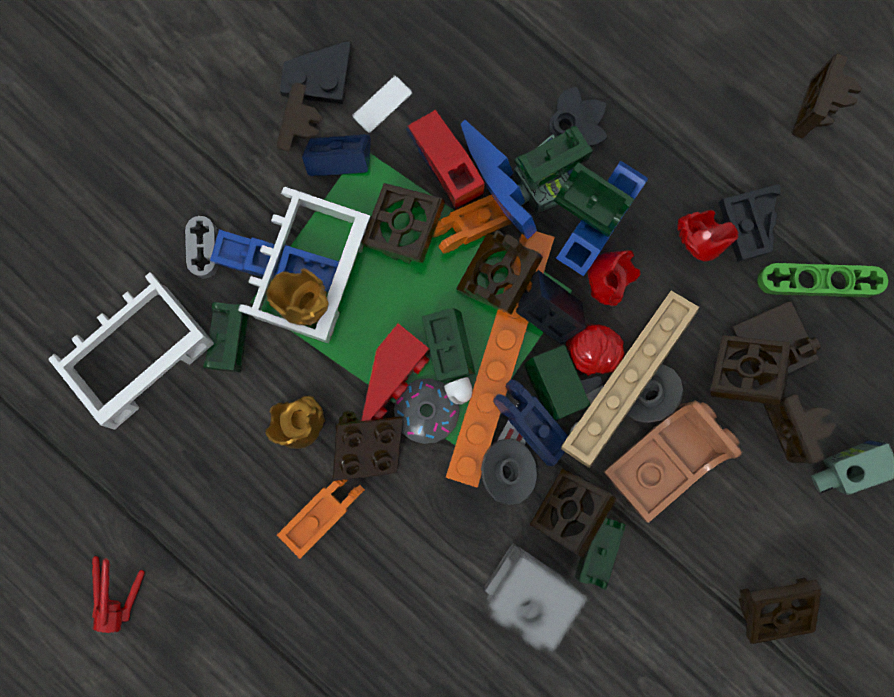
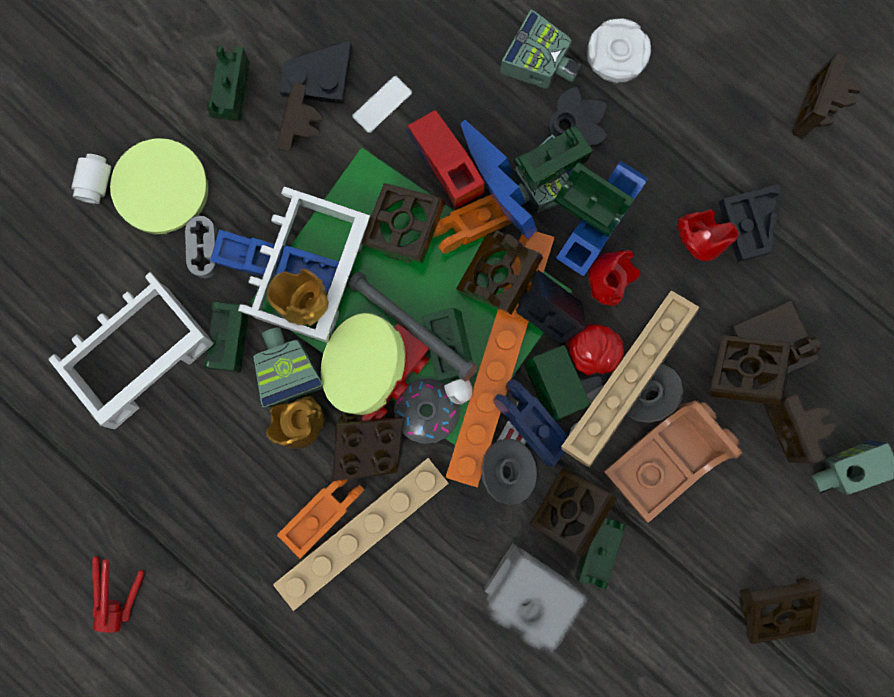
(91, 178): none -> white brick
(159, 186): none -> yellowish green tile
(229, 84): none -> dark green hinge
(284, 370): none -> sand green torso
(337, 155): dark blue slope -> none
(360, 534): none -> tan plate
(362, 364): none -> yellowish green tile
(465, 369): none -> dark grey bar
(539, 53): none -> torso
(618, 50): none -> white tile
(822, 280): bright green beam -> none

